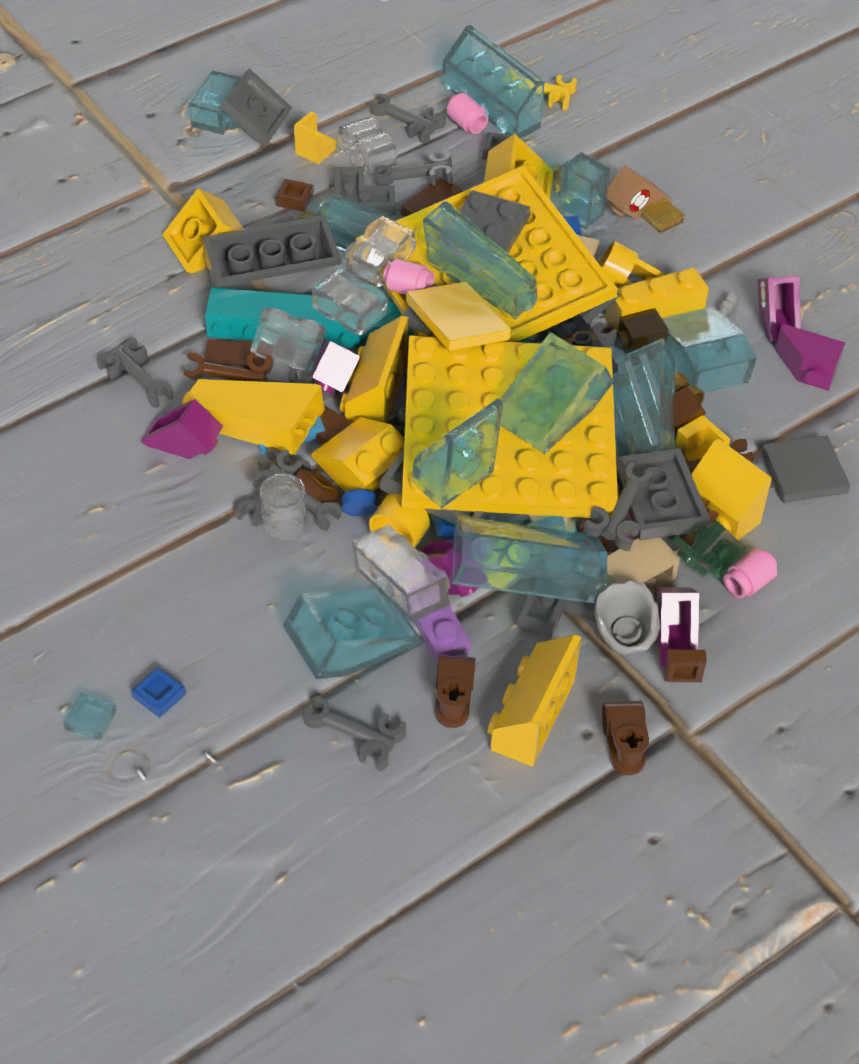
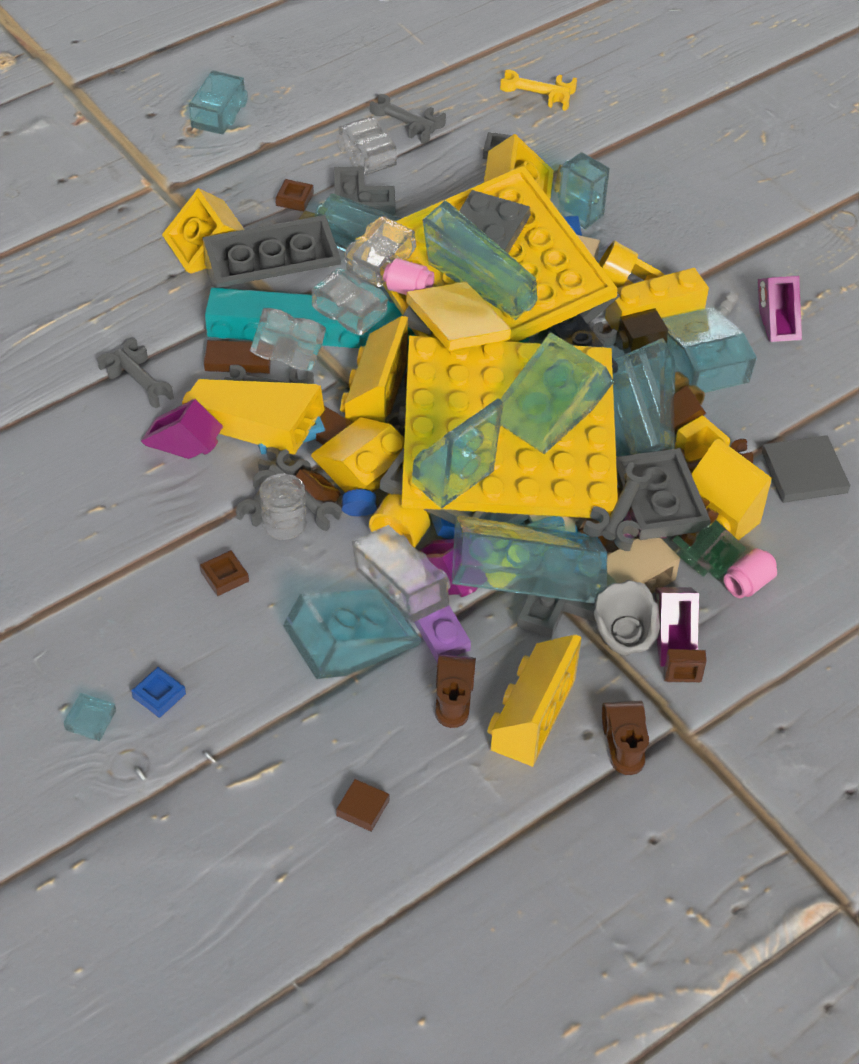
(224, 573): none -> reddish brown tile
(256, 107): dark grey plate -> none
(257, 373): reddish brown bar -> none
(310, 142): yellow panel -> none
(333, 367): slope -> none
(362, 805): none -> reddish brown tile
(376, 742): dark grey bar -> none
(430, 196): reddish brown tile -> none
(436, 170): dark grey bar -> none
(467, 113): bright pink brick -> none
(496, 82): clear light blue slope -> none
(632, 192): medium nougat slope -> none
(662, 215): clear yellow tile -> none
(809, 356): magenta slope -> none

